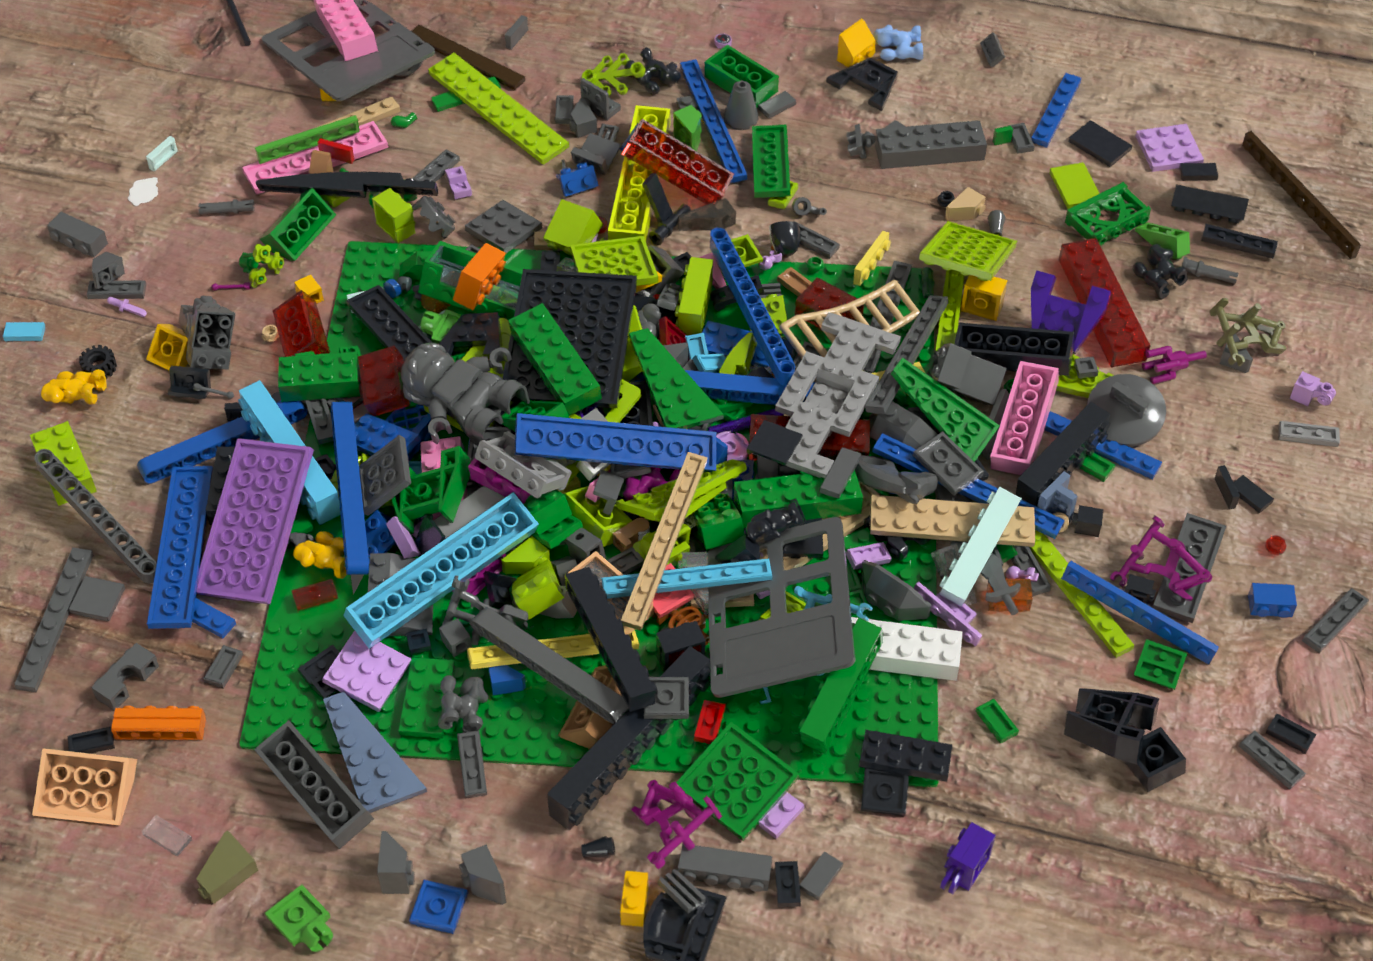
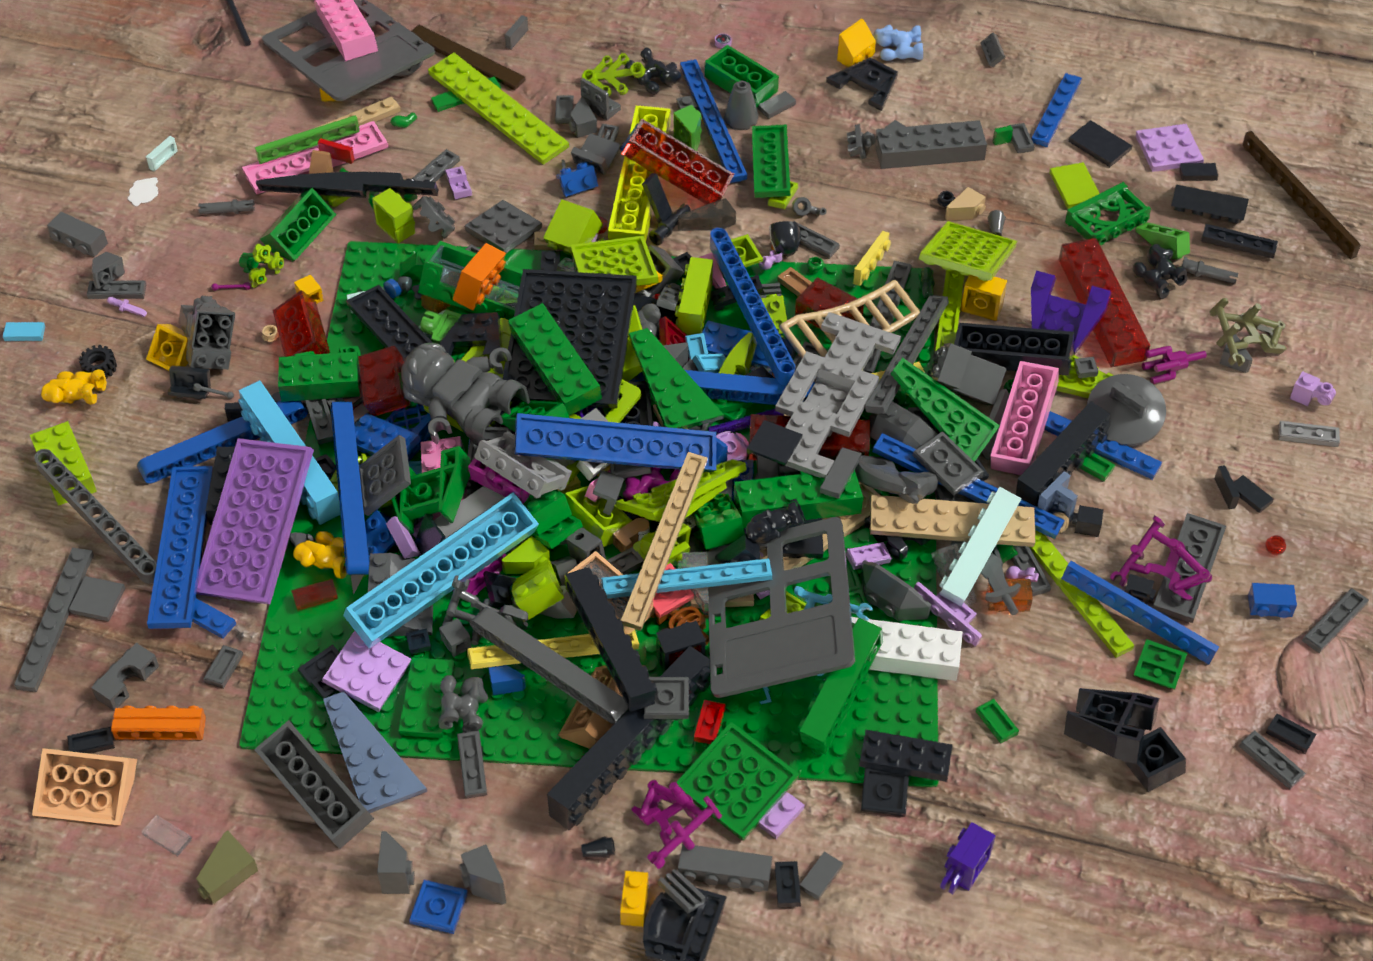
(301, 919): bright green plate -> none

